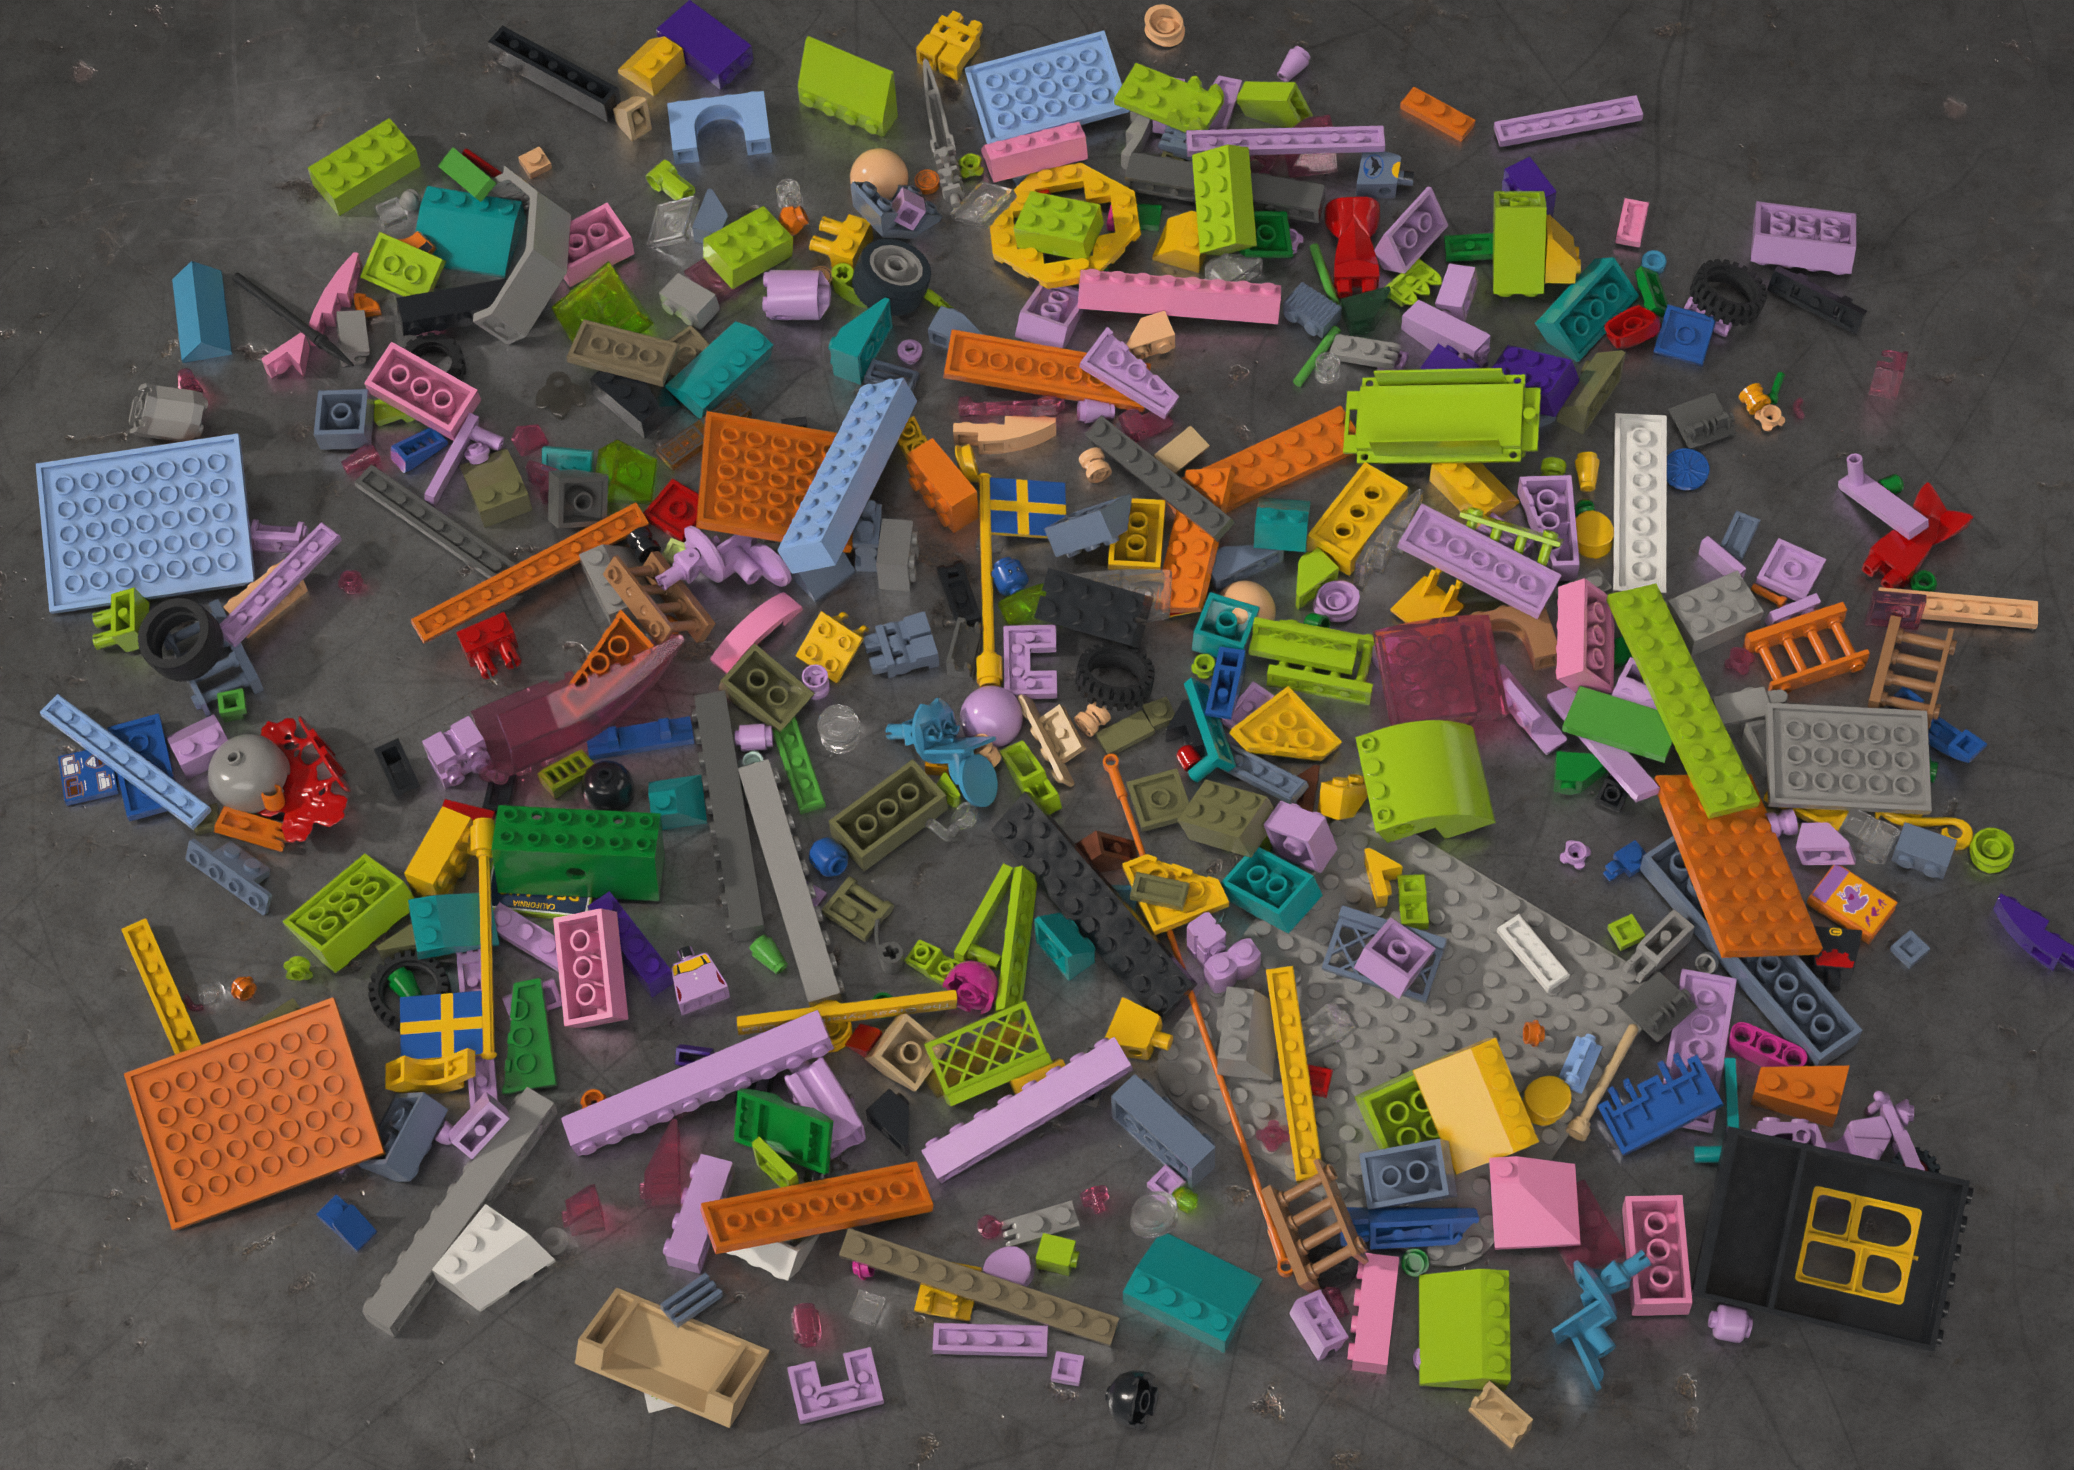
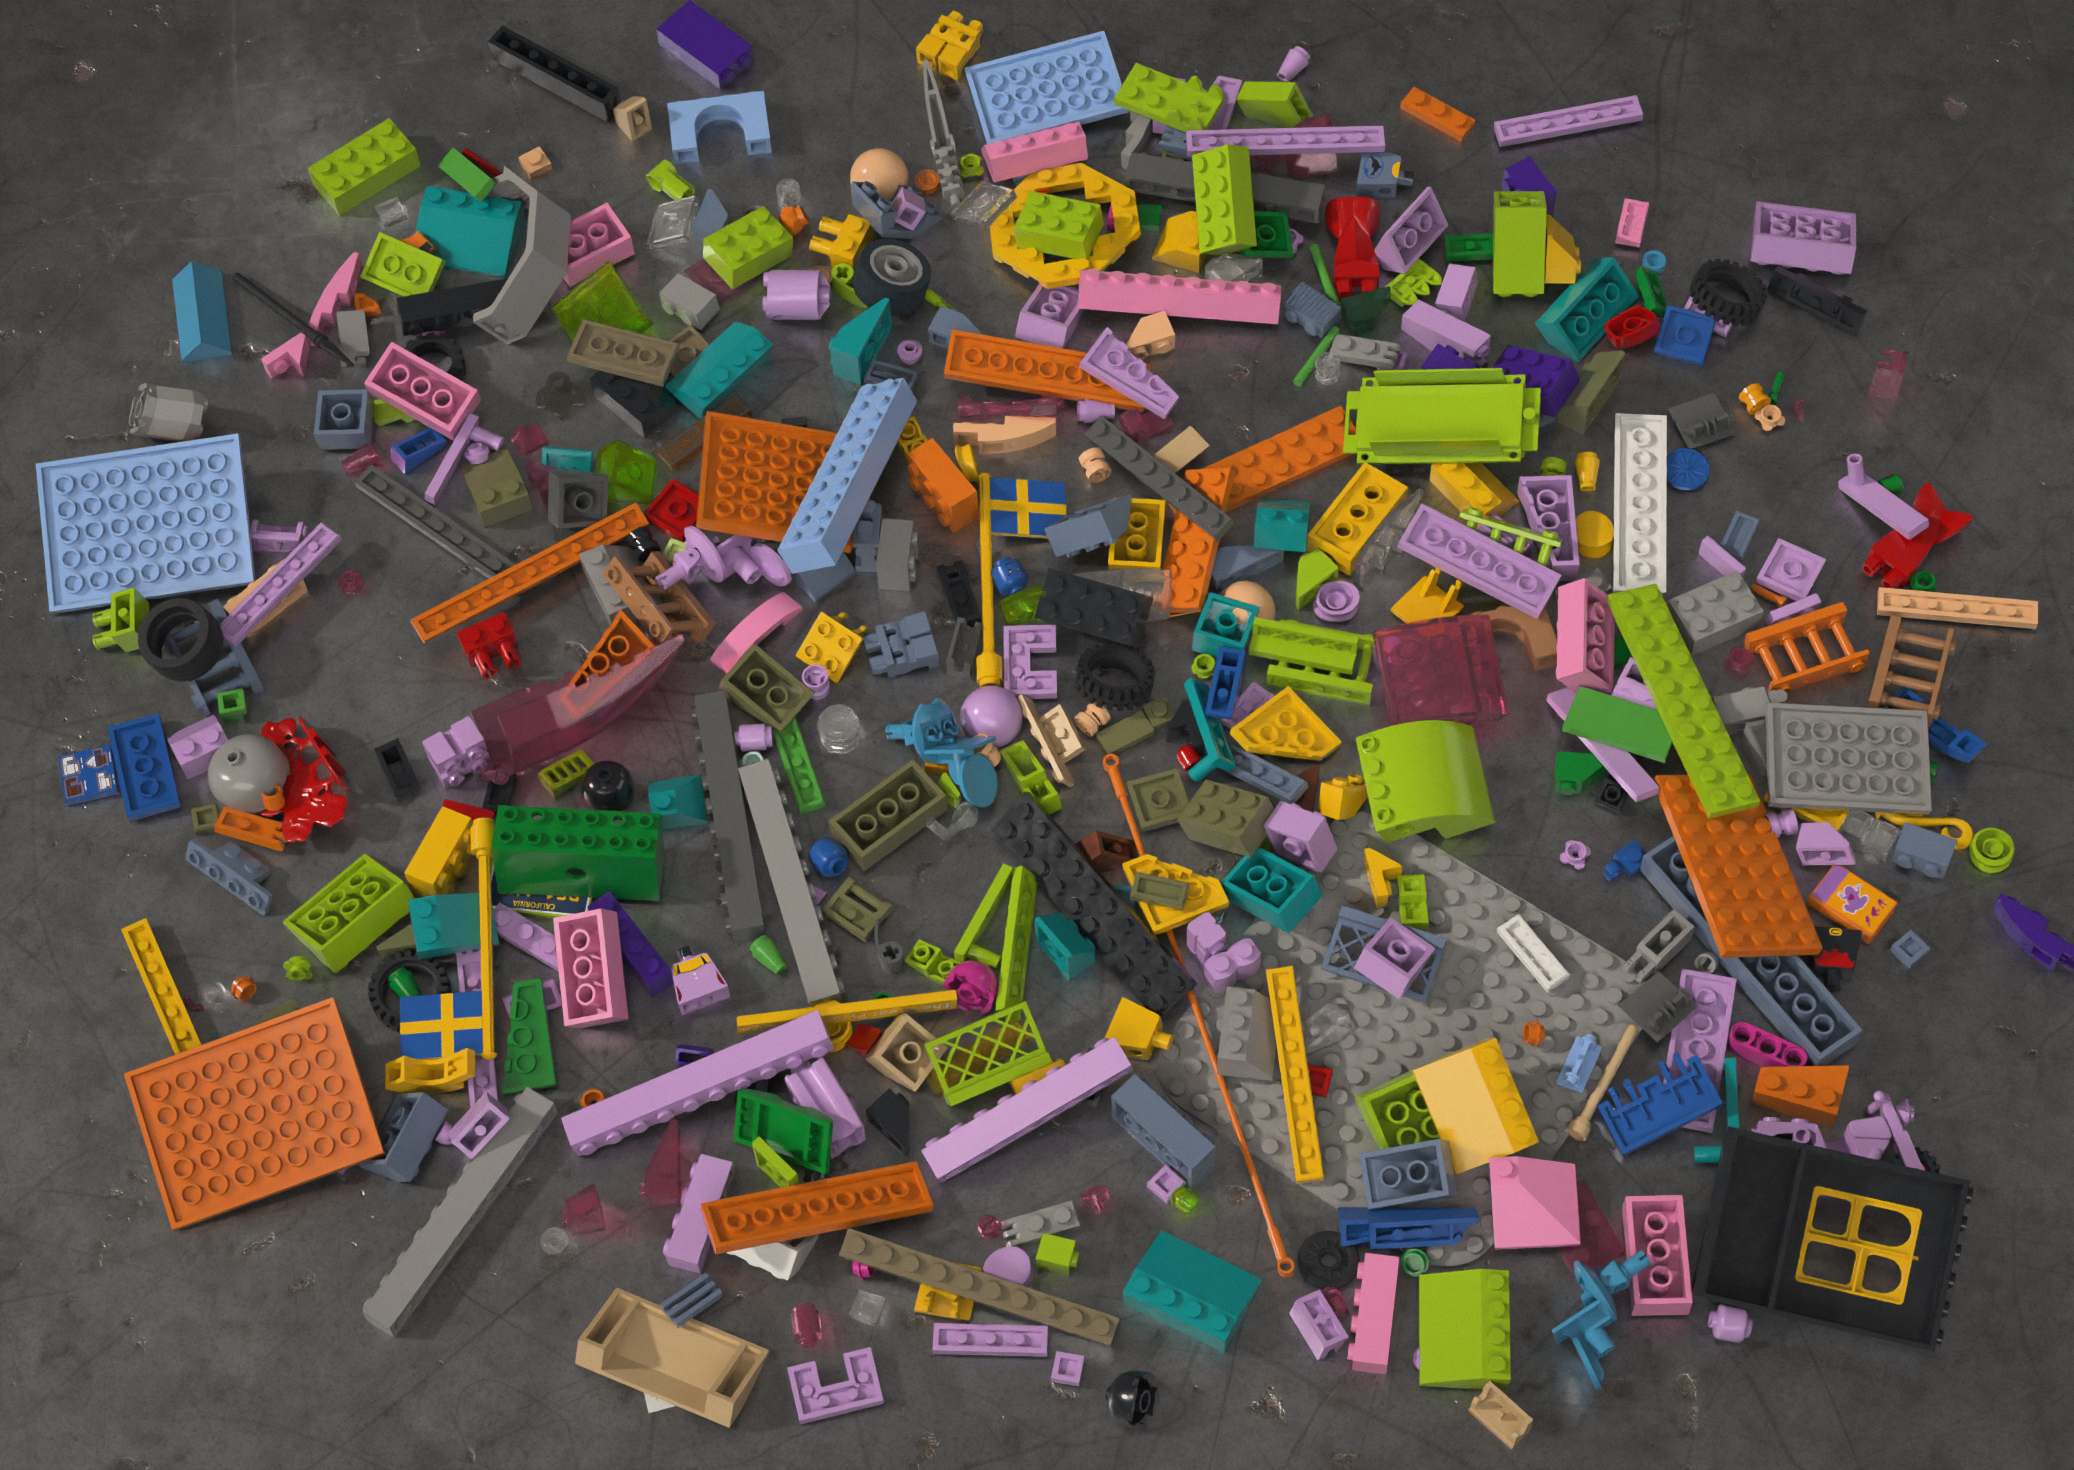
(125, 761): light blue tile -> none
(187, 380): clear pink cone -> none
(347, 1222): blue slope -> none
(410, 199): light grey hinge -> none
(490, 1259): white wedge -> none
(641, 738): blue hinge -> none
(654, 64): yellow slope -> none
(847, 87): lime slope -> none
(1154, 1214): clear piece -> none
(1164, 25): light nougat piece -> none
(1275, 1143): clear pink plate -> none
(1287, 1226): medium nougat fence -> none
(1317, 620): green piece -> none
(1530, 714): lavender bracket -> none
(1546, 1100): yellow piece -> none
(1586, 505): green hinge -> none
(1626, 932): lime plate -> none
(1903, 605): clear pink tile -> none

